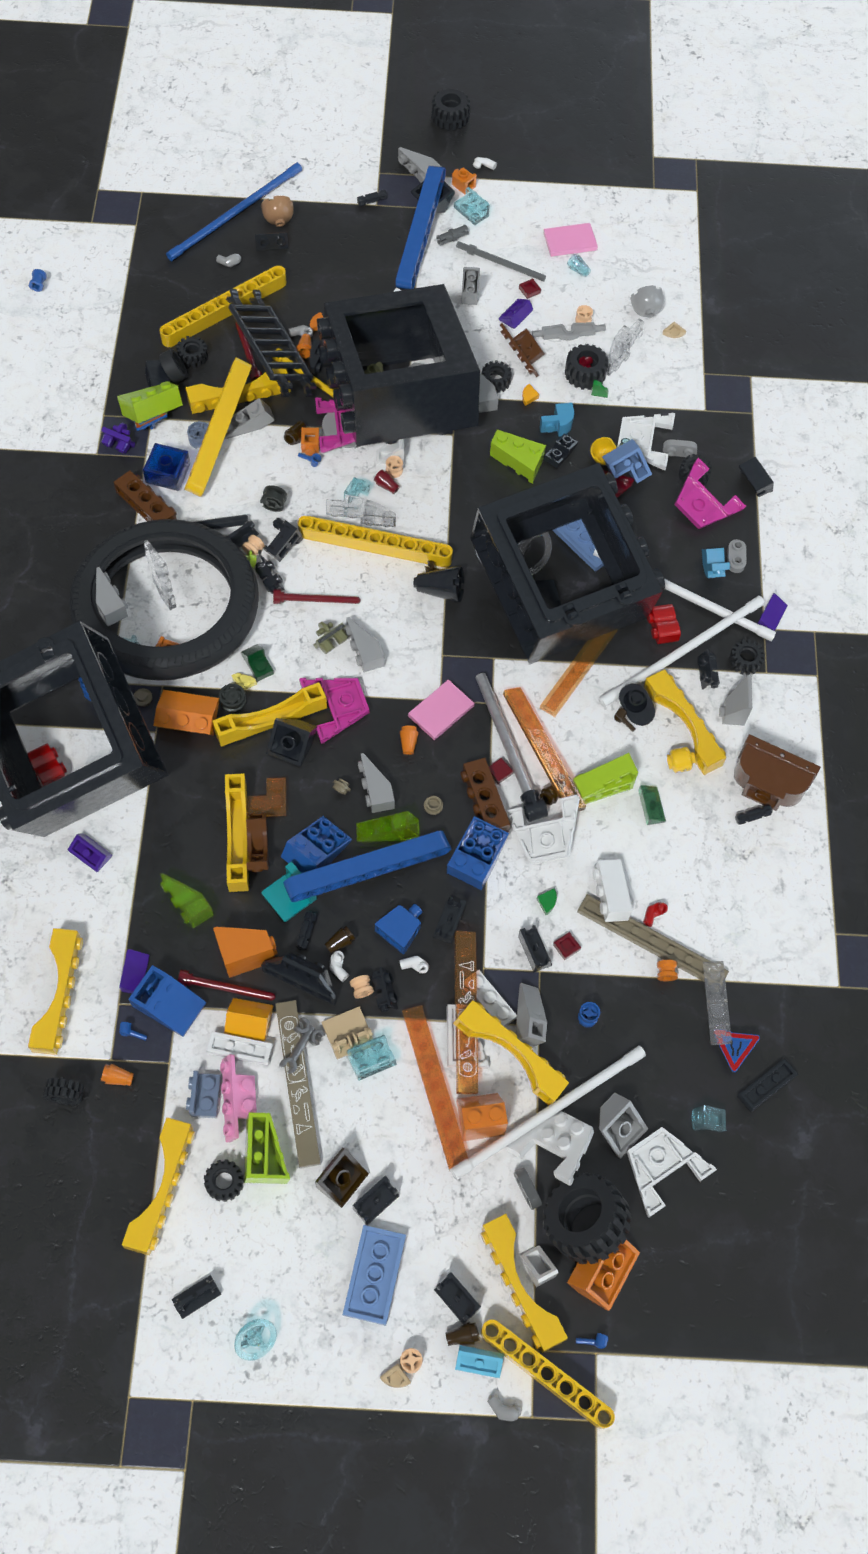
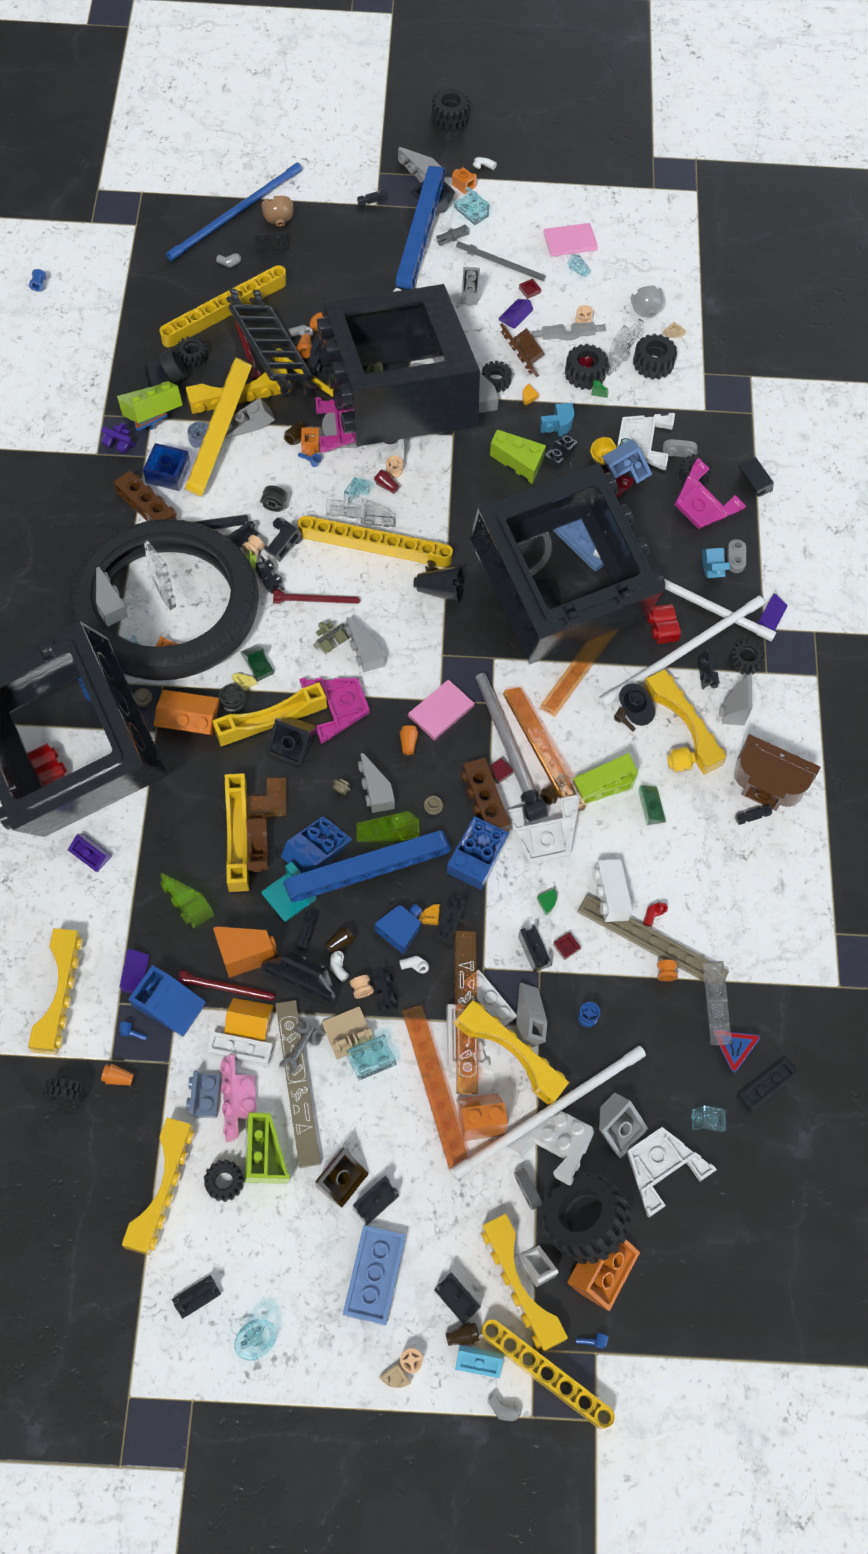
(430, 915): none -> light orange tile
(654, 366): none -> black tyre

